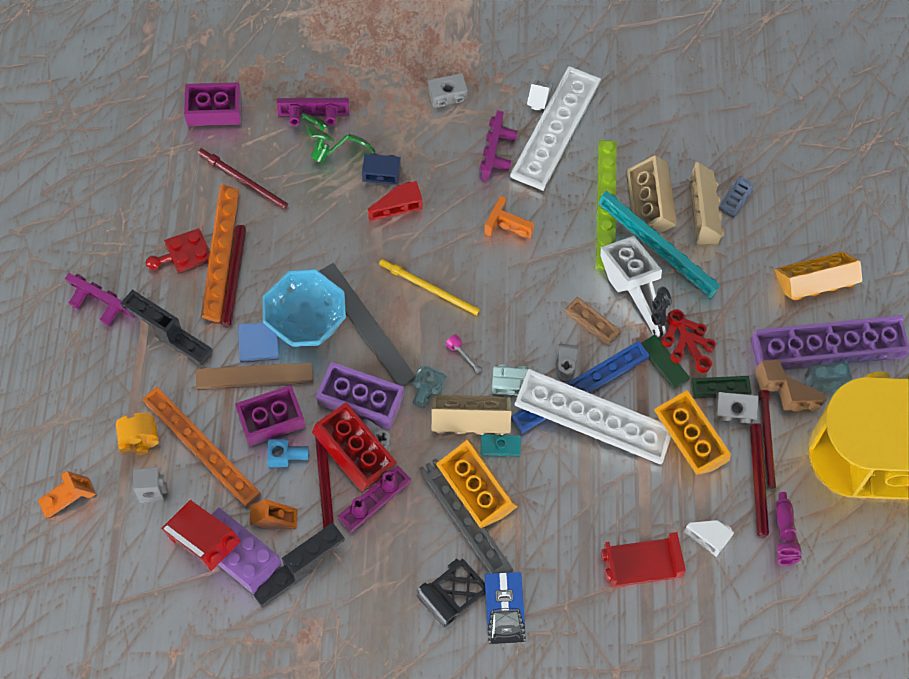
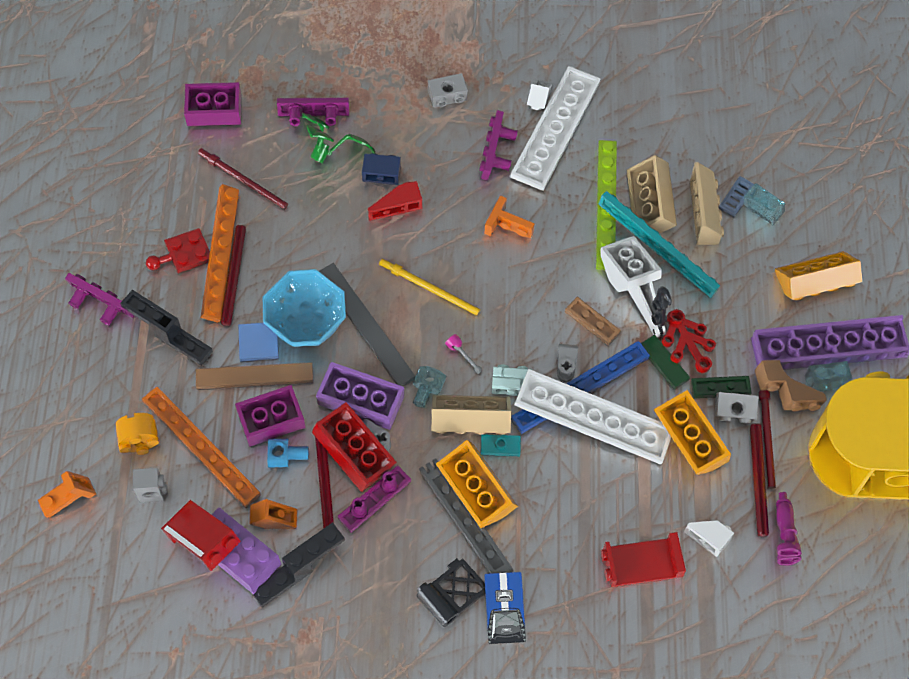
(764, 204): none -> clear light blue brick

